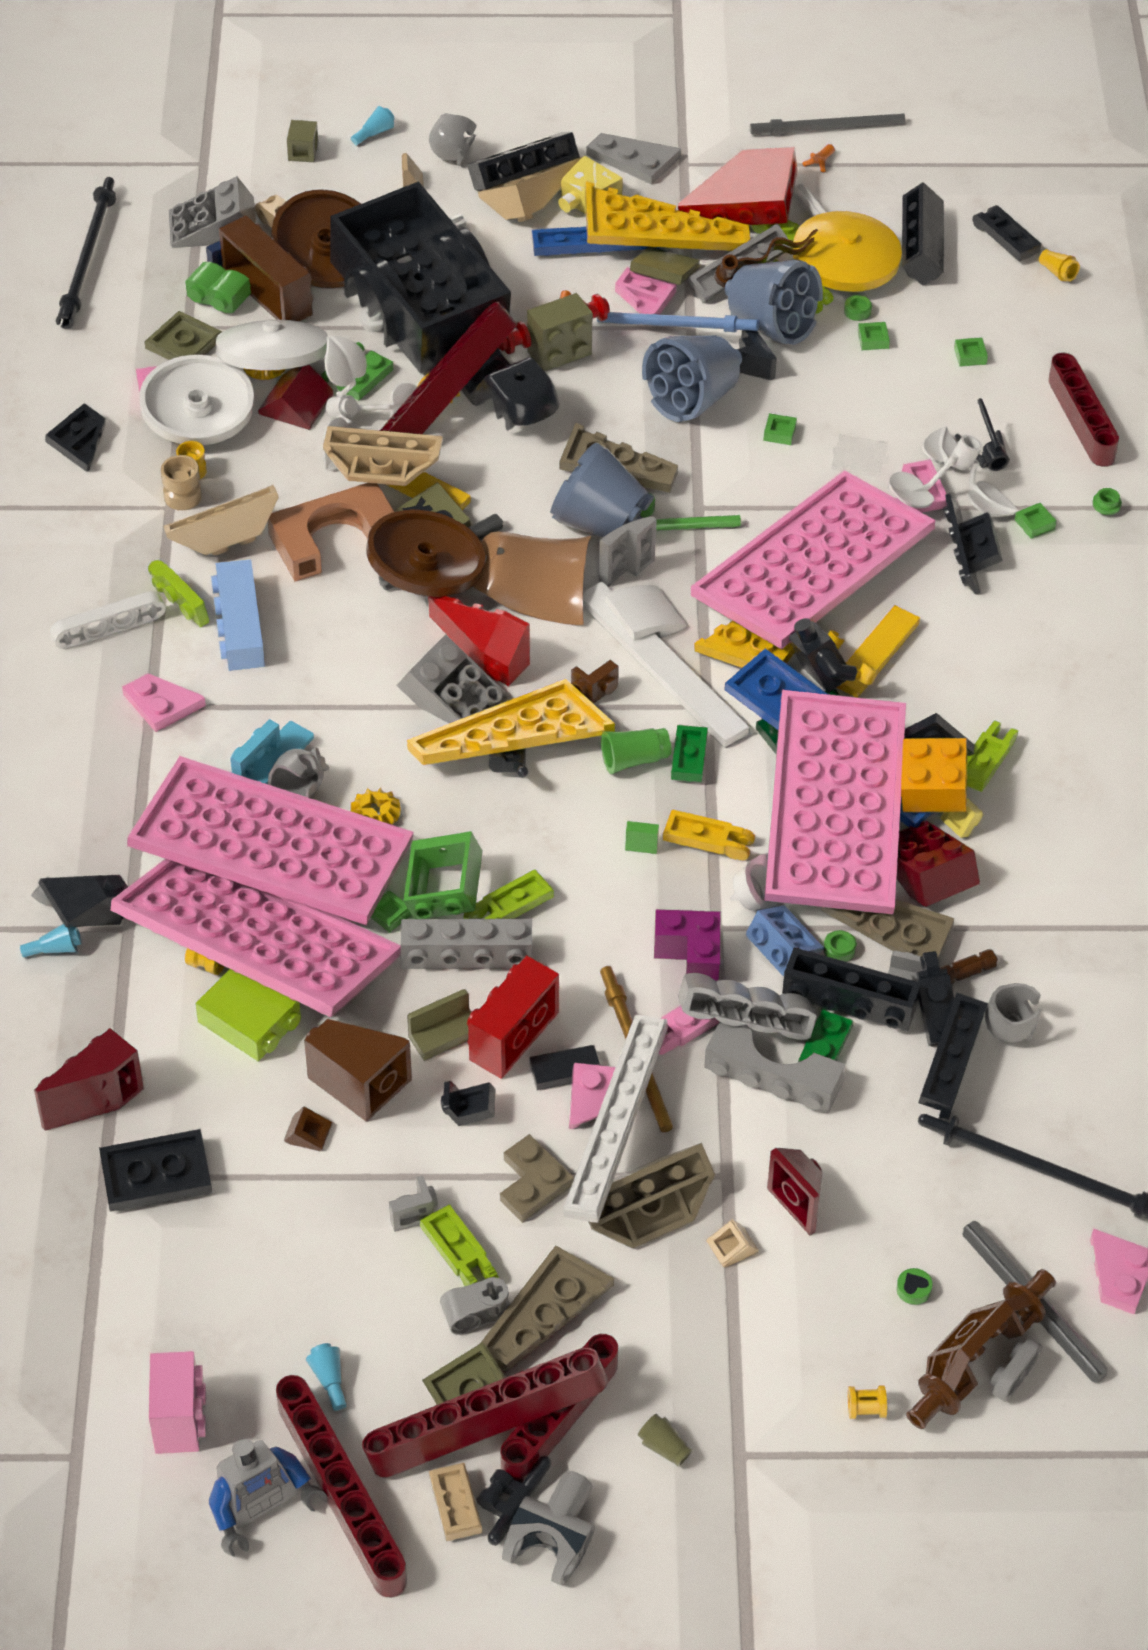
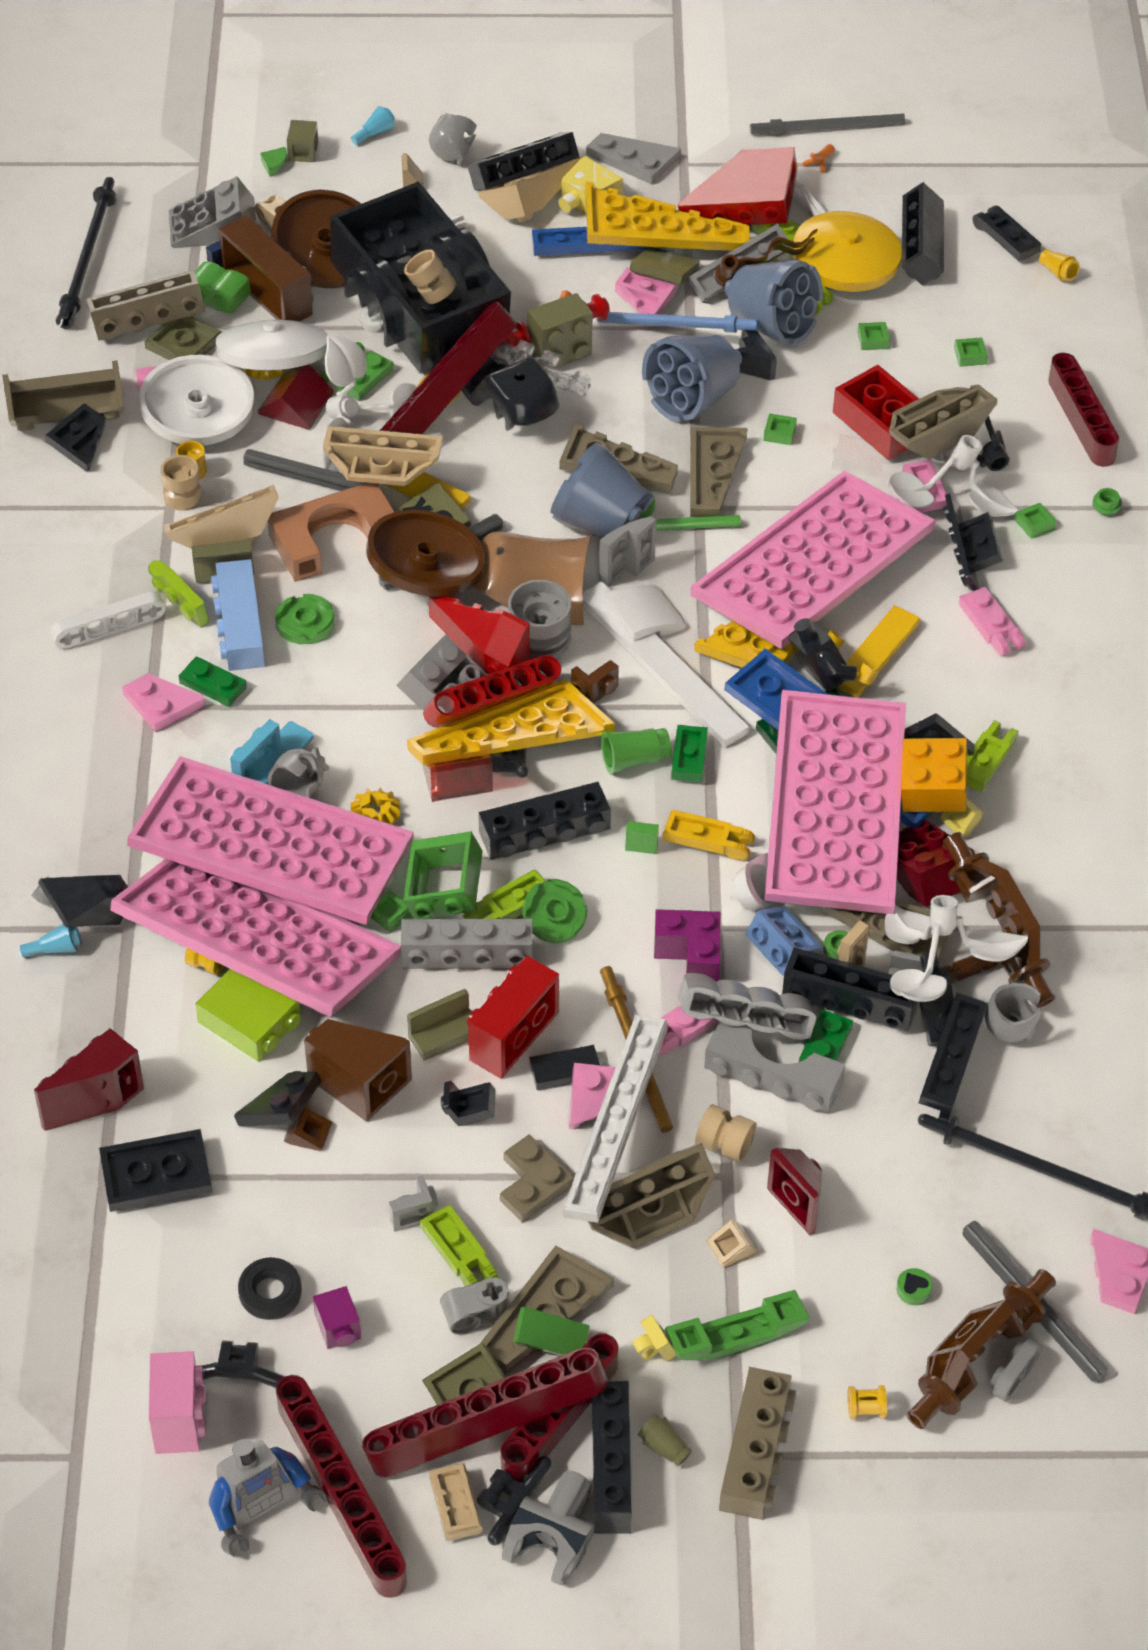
(59, 396): none -> dark tan windscreen
(146, 305): none -> dark tan brick
(208, 555): none -> olive panel
(212, 681): none -> green plate
(235, 1369): none -> black piece
(274, 160): none -> bright green tile
(275, 1307): none -> black tyre
(281, 1101): none -> black wing
(298, 470): none -> dark grey axle
(305, 619): none -> bright green tile
(327, 1367): medium azure cone -> none
(337, 1317): none -> magenta brick
(430, 276): none -> tan wheel
(459, 777): none -> clear red slope
(479, 690): none -> red beam
(508, 355): none -> clear plant
(544, 820): none -> black brick
(548, 612): none -> light grey wheel
(549, 1332): none -> bright green tile
(555, 910): none -> bright green tile
(611, 1459): none -> black brick
(654, 1341): none -> light yellow tile
(712, 467): none -> dark tan wing
(726, 1133): none -> tan wheel
(739, 1331): none -> bright green slope
(756, 1442): none -> dark tan brick
(854, 945): none -> tan plate
(858, 308): bright green tile -> none
(868, 406): none -> red brick
(910, 927): none -> white plant
(941, 419): none -> dark tan wedge
(991, 620): none -> bright pink hinge
(1006, 905): none -> reddish brown plate

